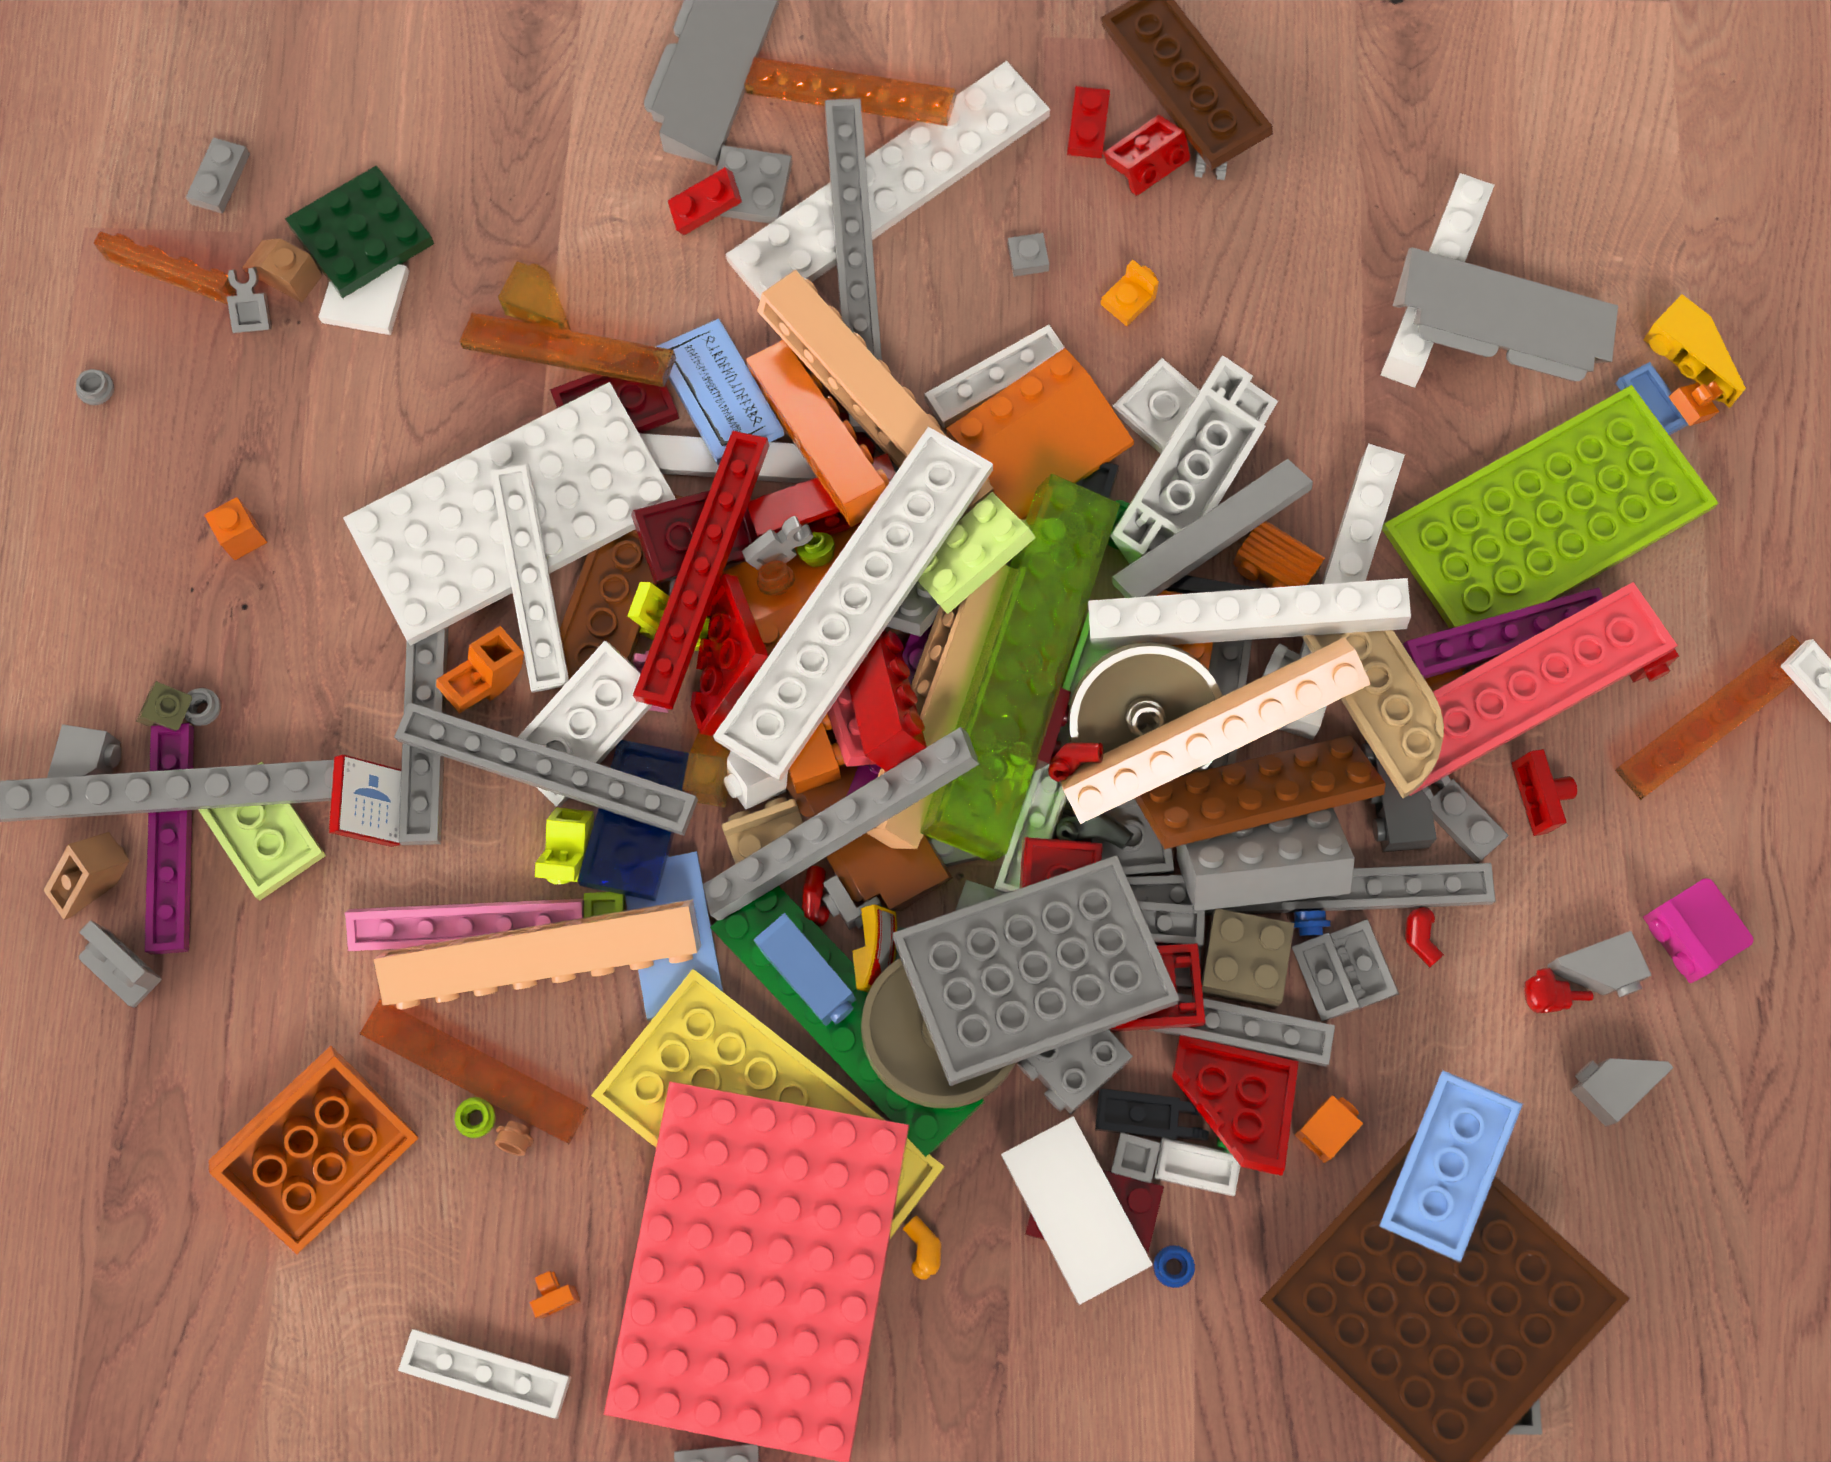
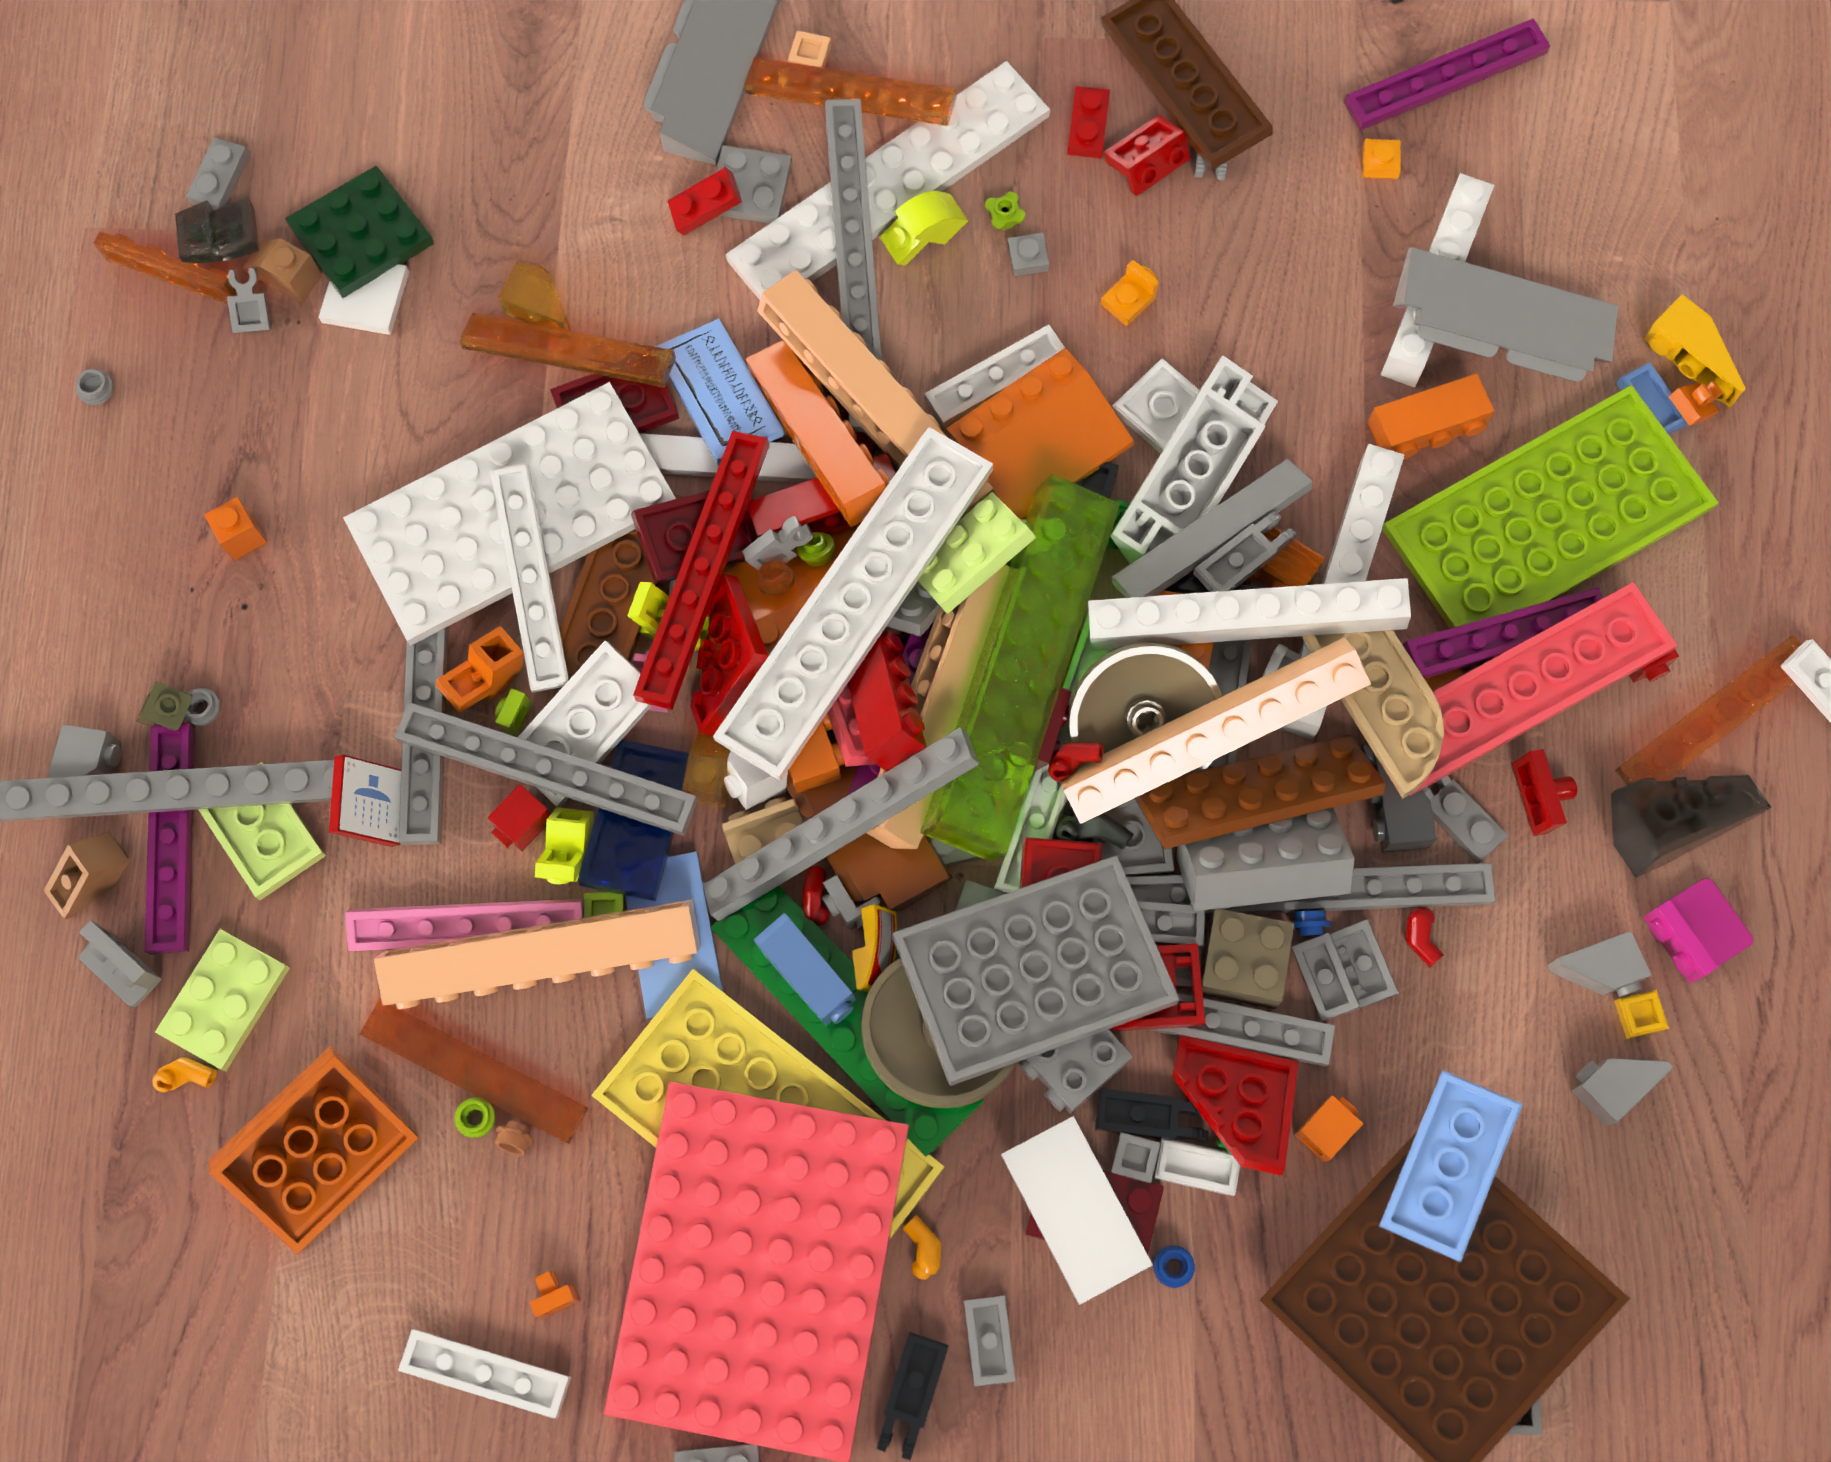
(181, 1072): none -> light orange arm
(217, 234): none -> clear smoke slope
(222, 1000): none -> yellowish green plate
(512, 712): none -> lime plate
(518, 819): none -> red brick
(810, 49): none -> light nougat plate
(913, 1389): none -> black hinge
(922, 220): none -> neon yellow brick
(989, 1341): none -> light grey plate
(1008, 219): none -> lime plate
(1243, 555): none -> light grey hinge
(1381, 158): none -> light orange plate
(1432, 417): none -> orange brick
(1446, 74): none -> magenta plate
(1549, 995): red piece -> none
(1641, 1014): none -> yellow tile
(1670, 818): none -> clear smoke wedge

